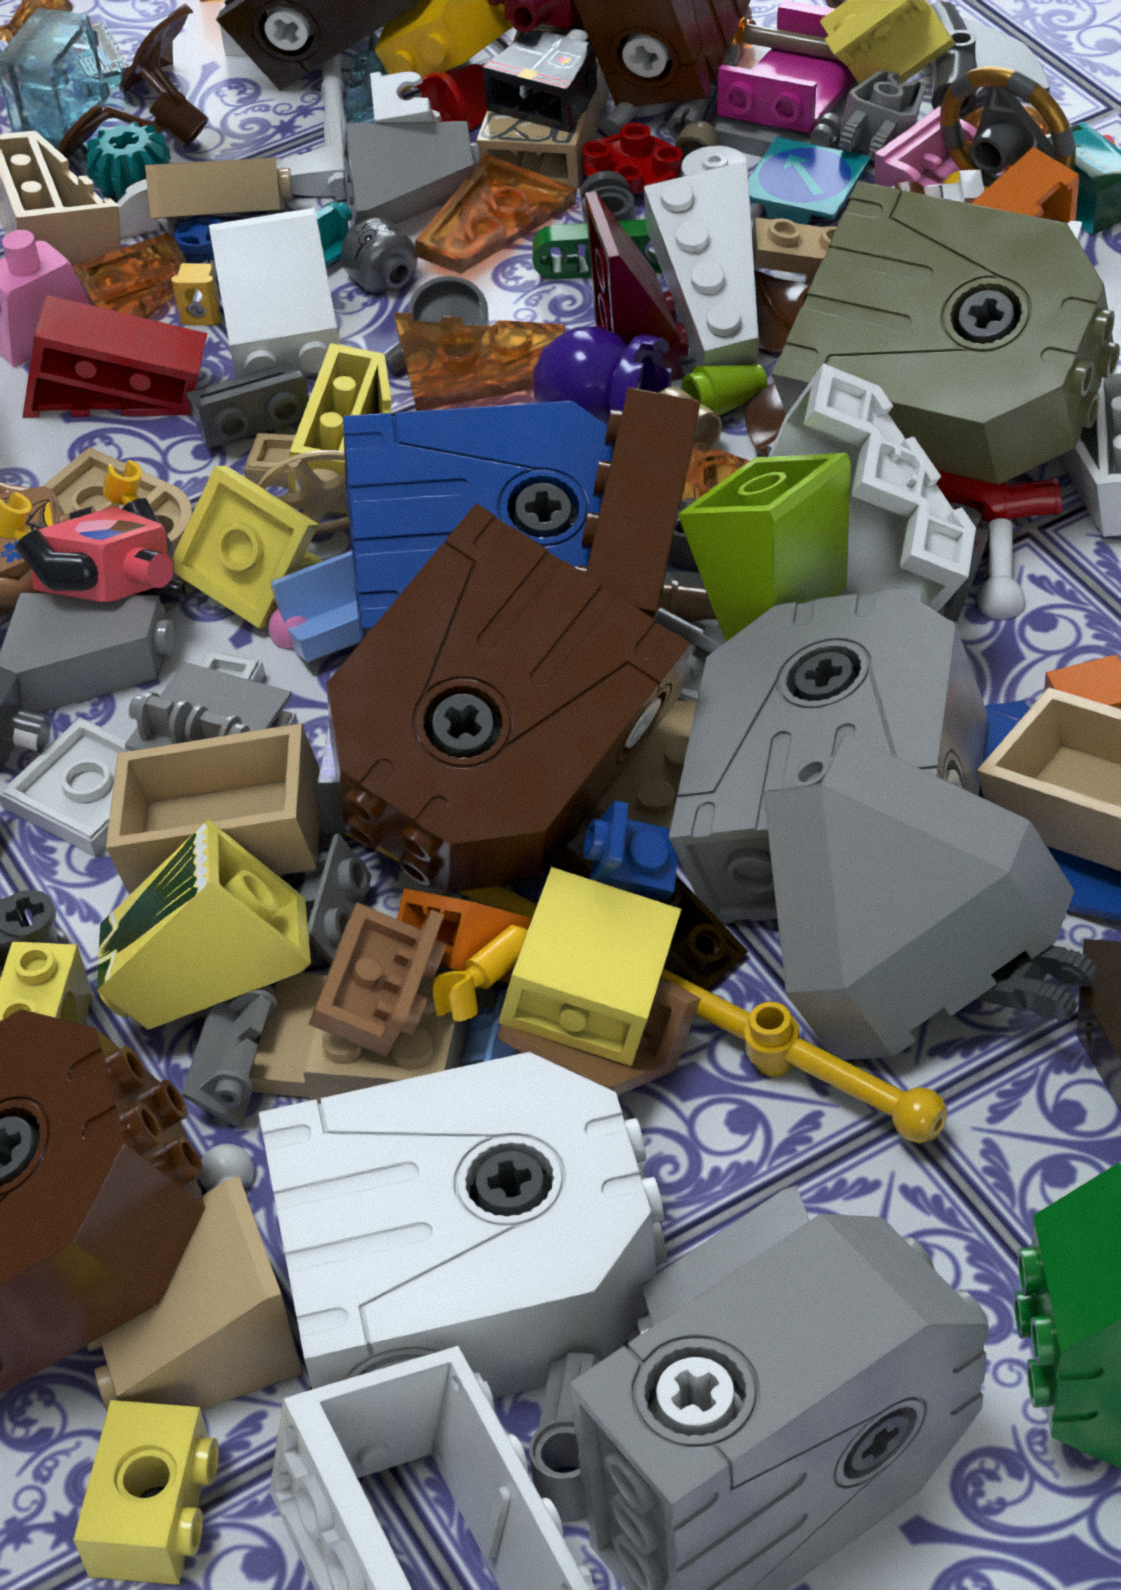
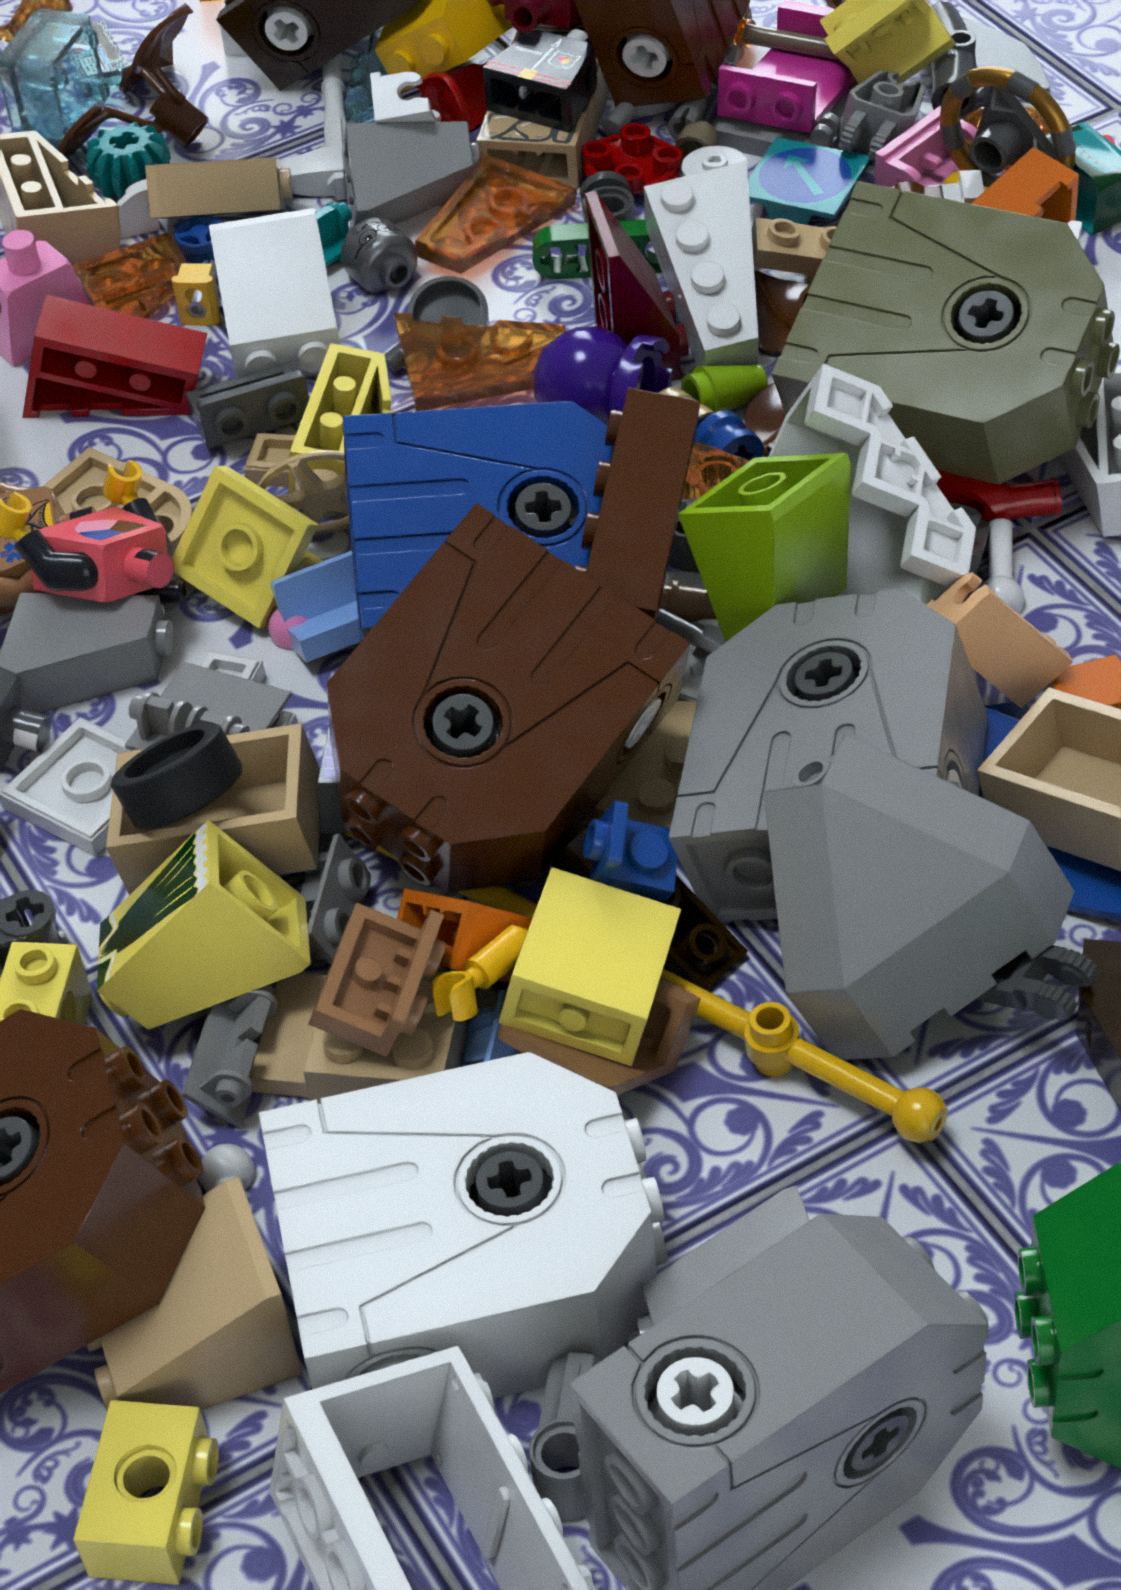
(177, 776): none -> black tyre
(728, 433): none -> blue wheel
(1001, 641): none -> light nougat hinge

